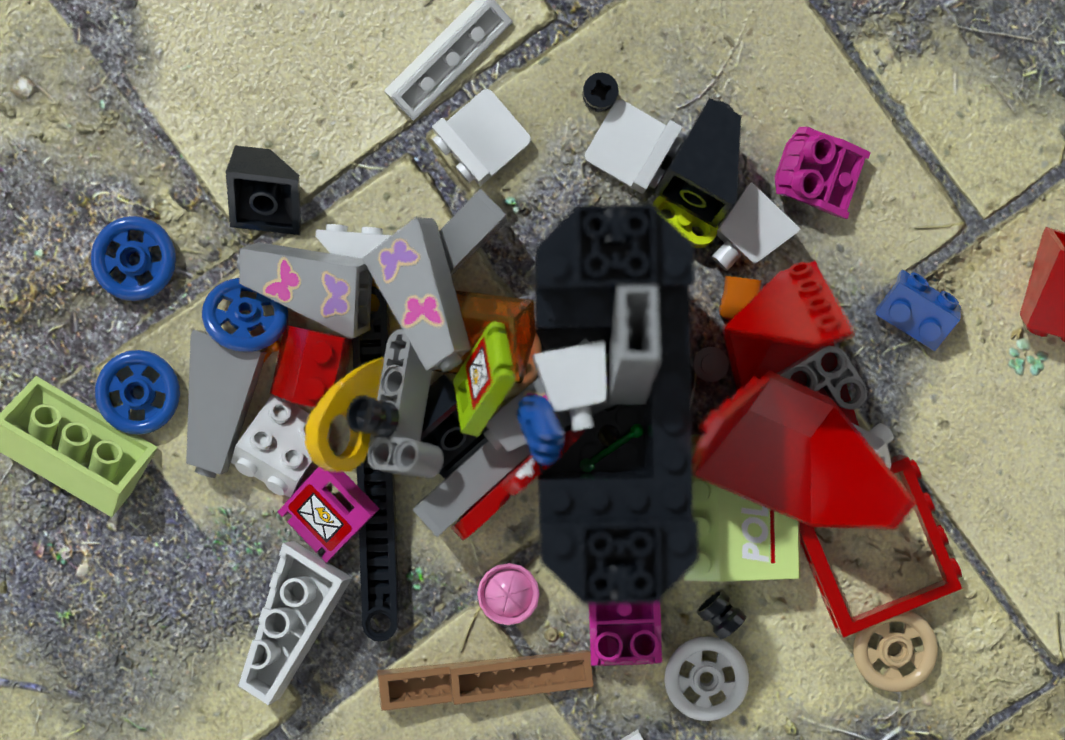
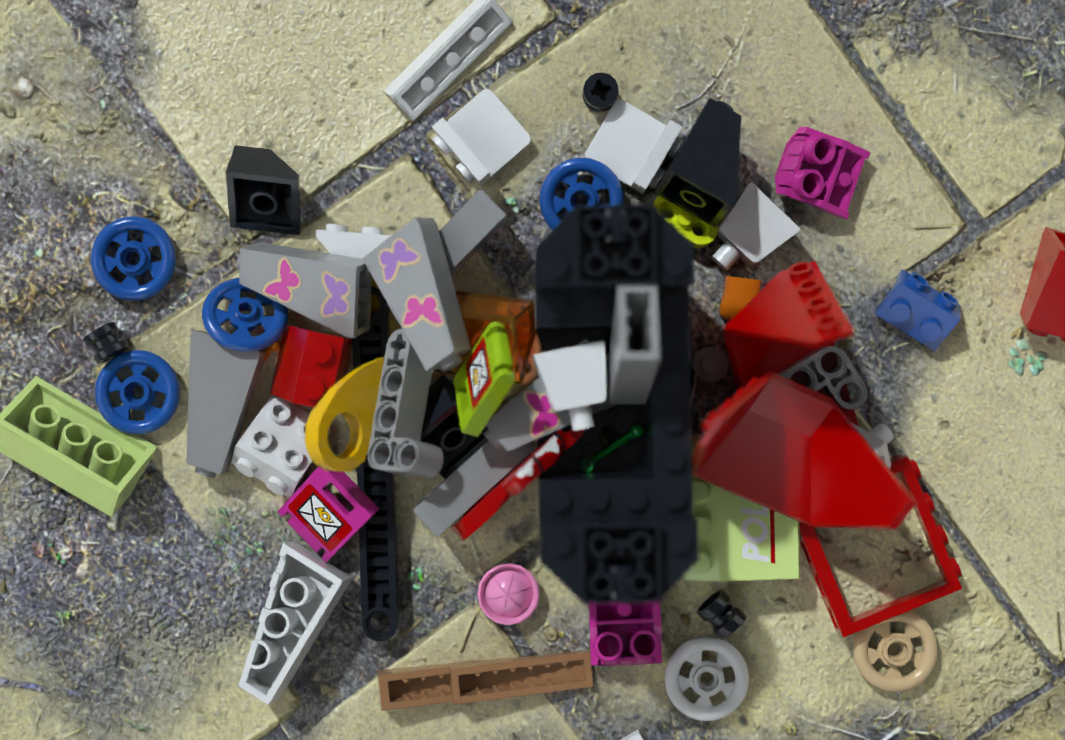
(106, 342): none -> black wheel
(372, 416): black wheel -> none
(540, 428): blue arm -> none
(568, 173): none -> blue plate

